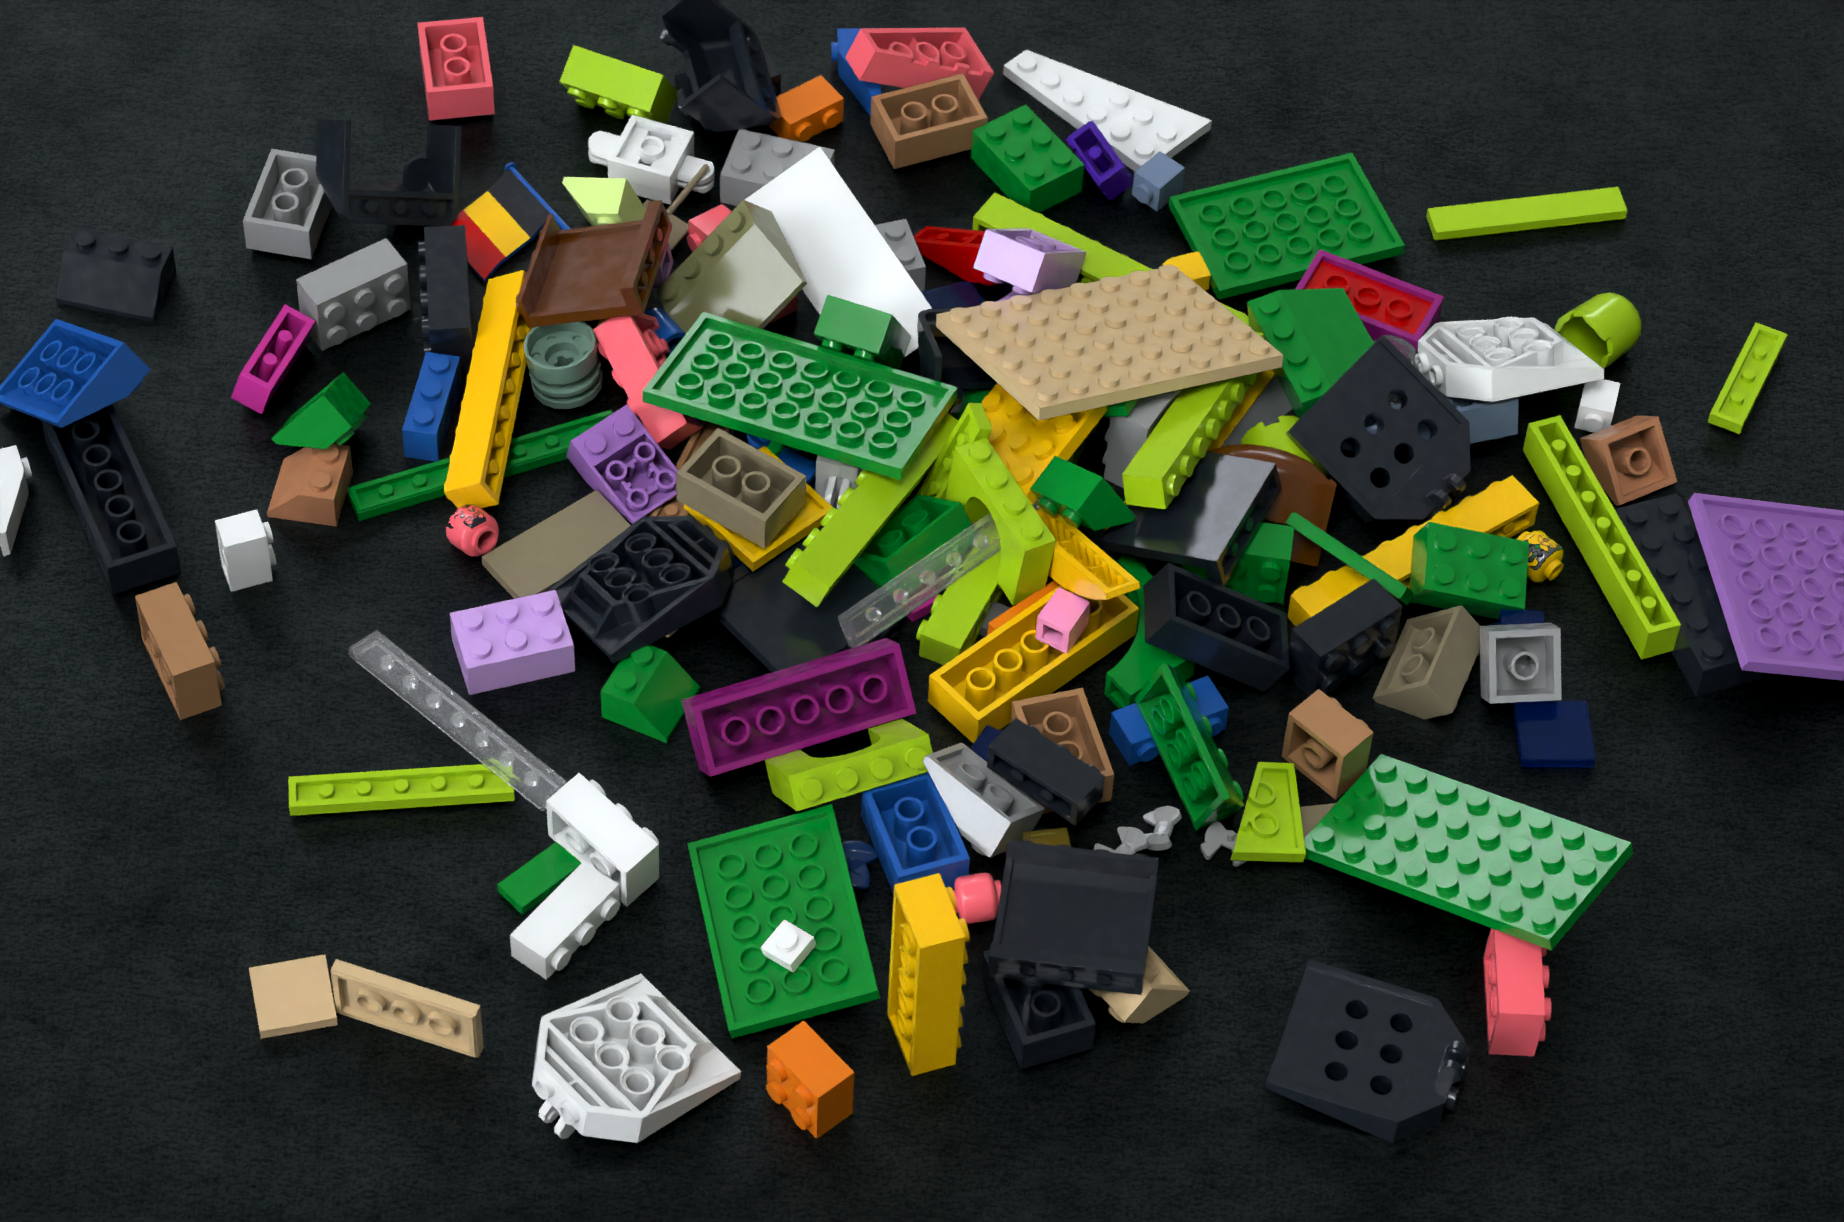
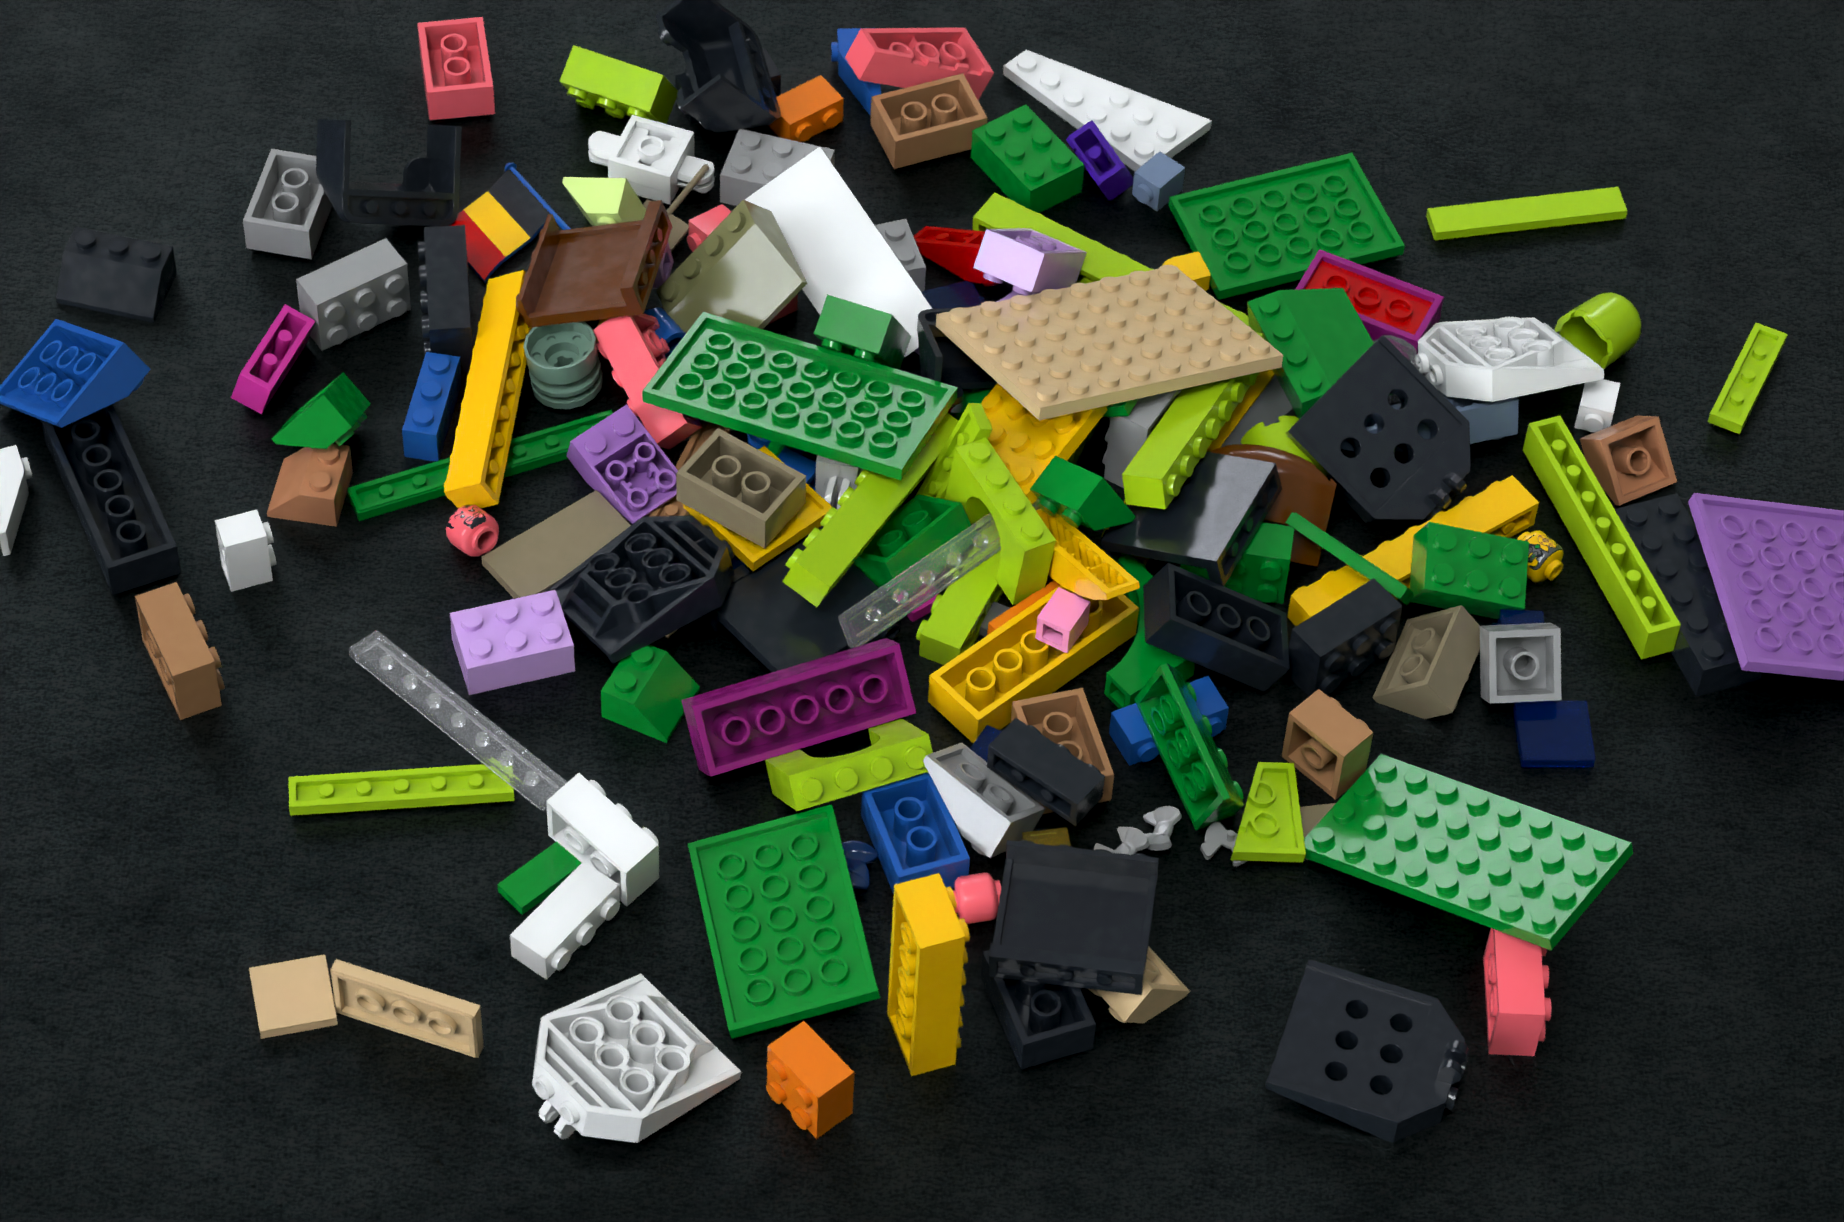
(788, 946): white plate -> none

